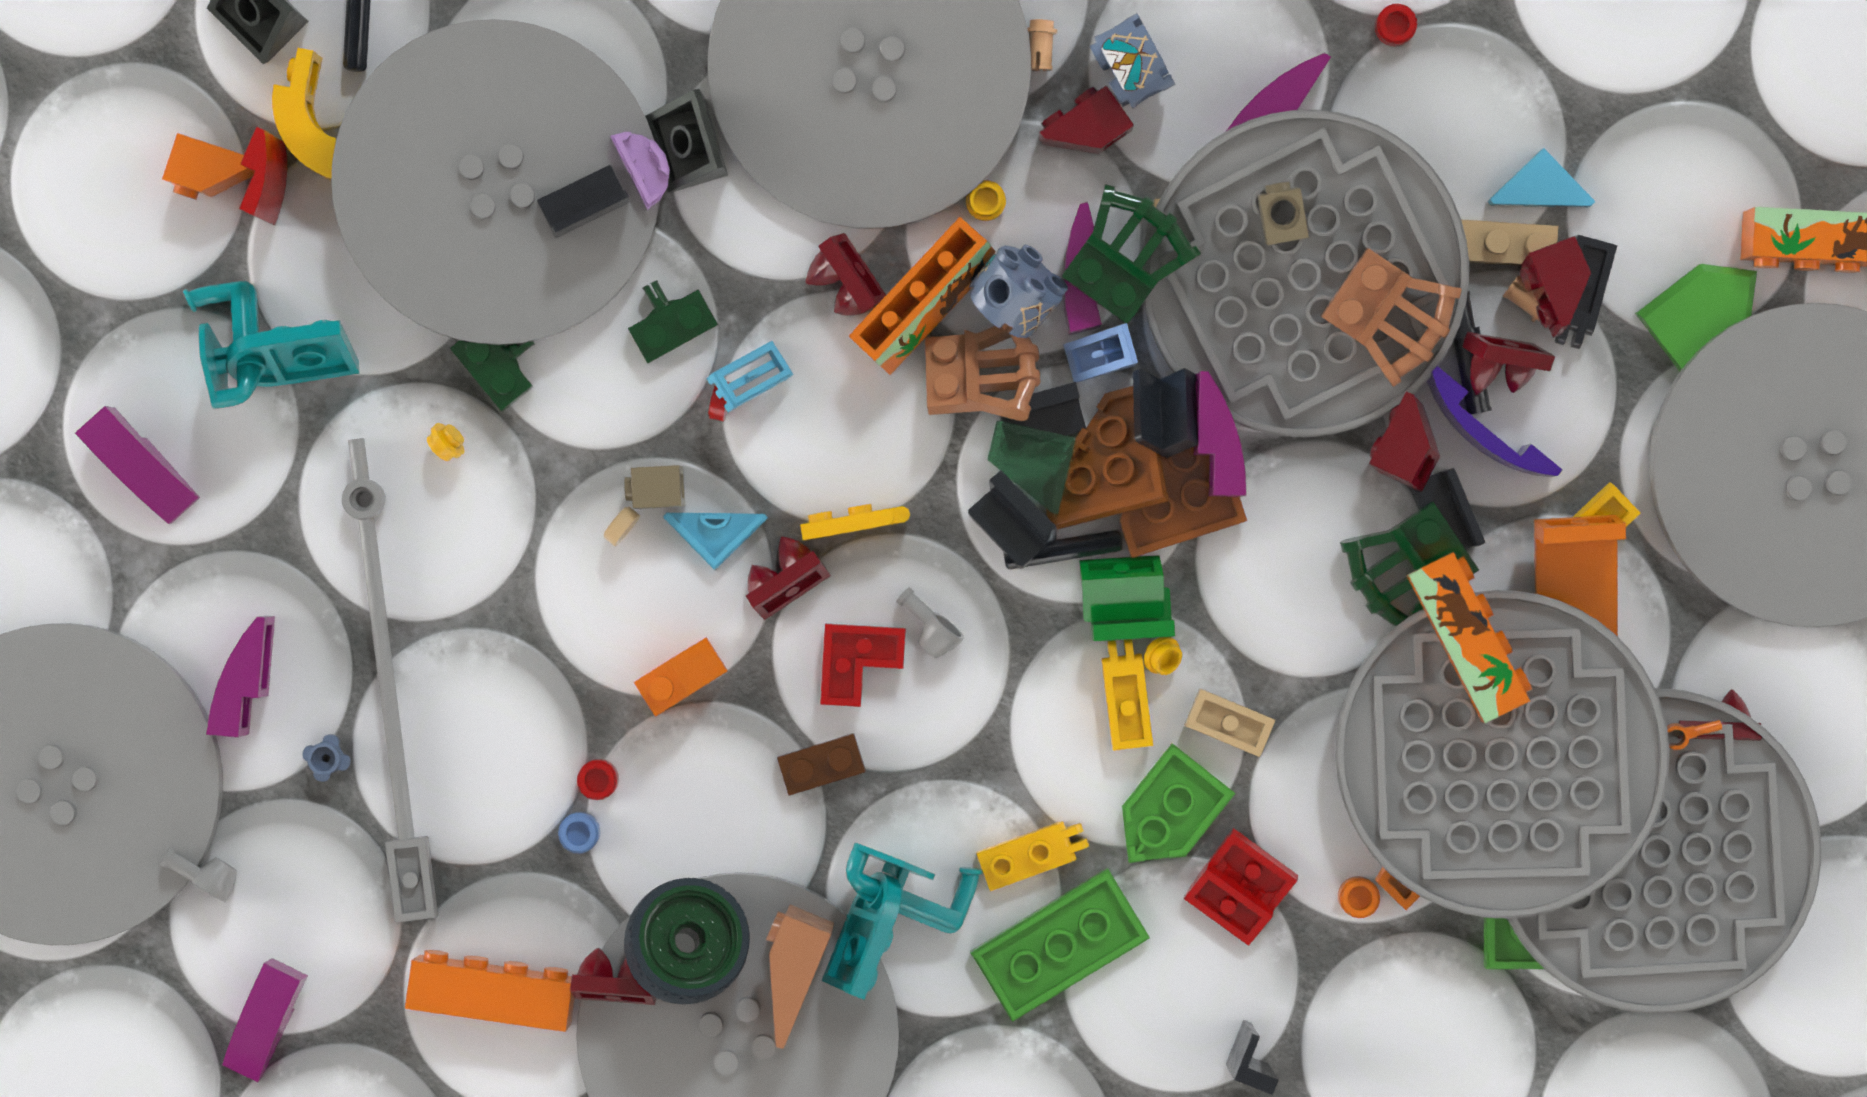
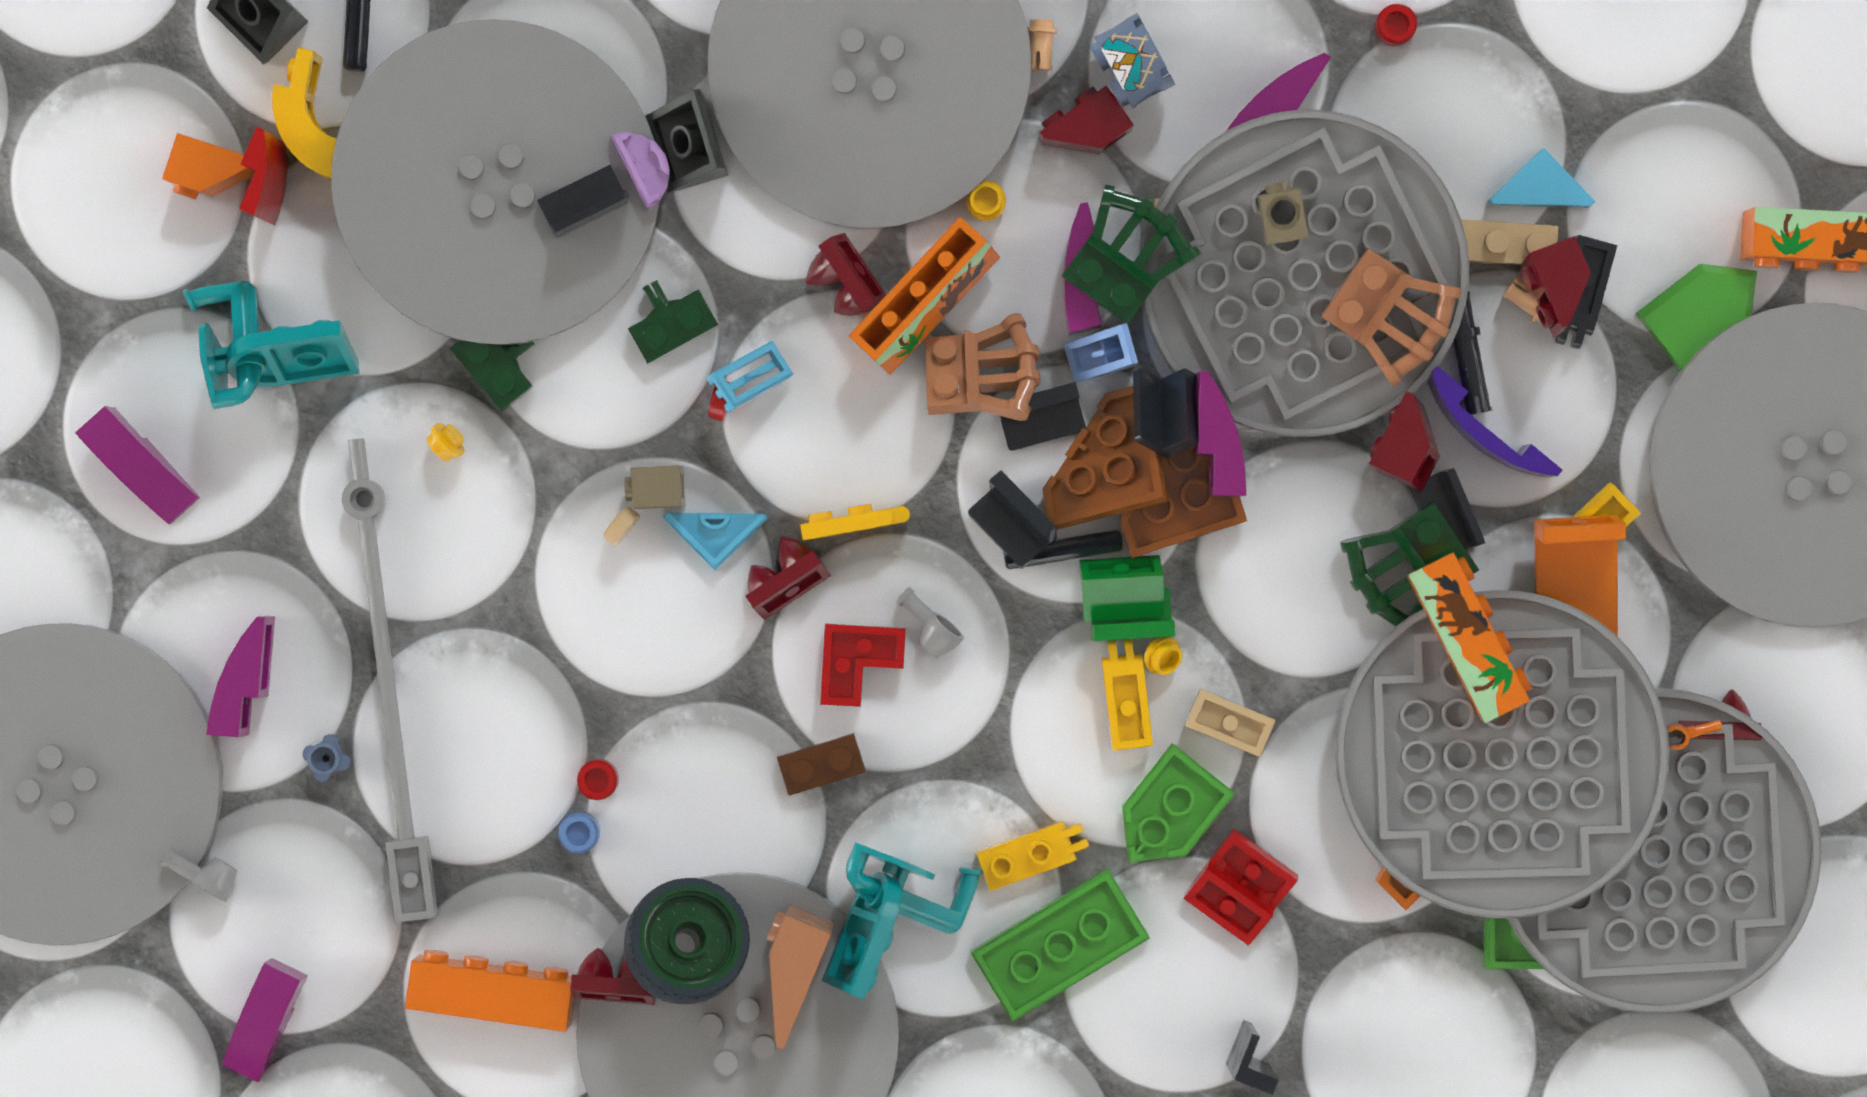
(680, 676): orange slope -> none
(1017, 290): sand blue brick -> none
(1034, 461): clear green wing -> none
(1358, 897): orange tile -> none
(1492, 352): dark red tile -> none

